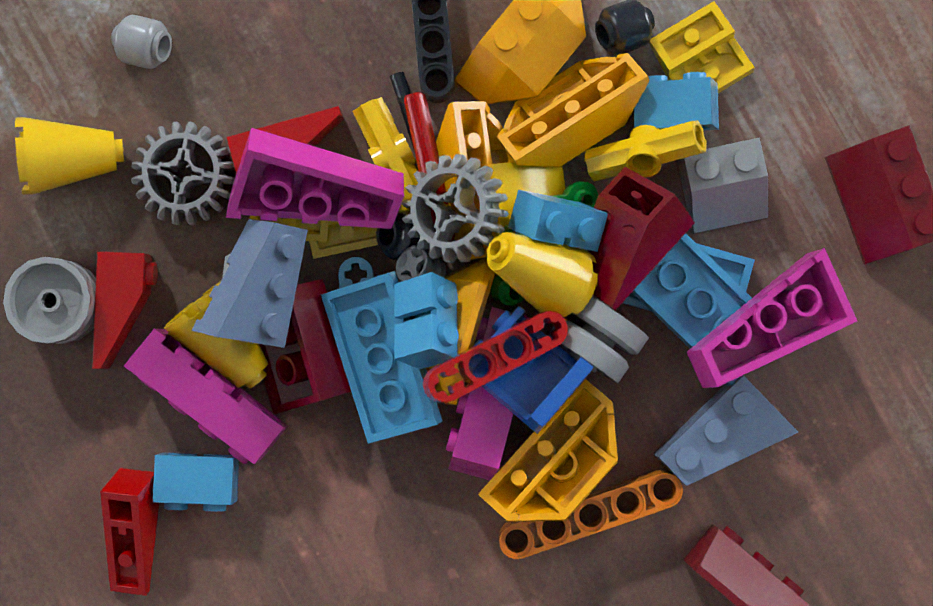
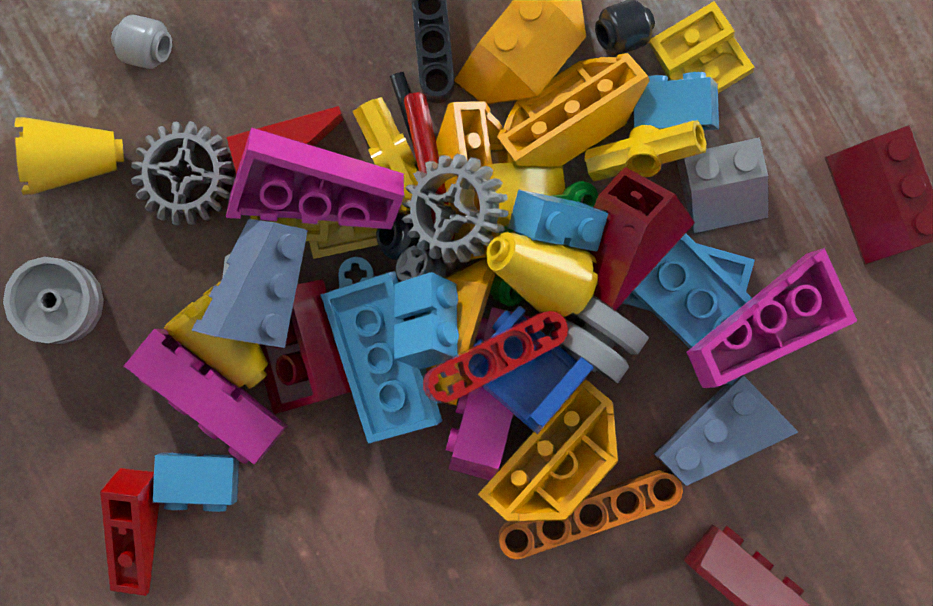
(121, 293): red slope -> none

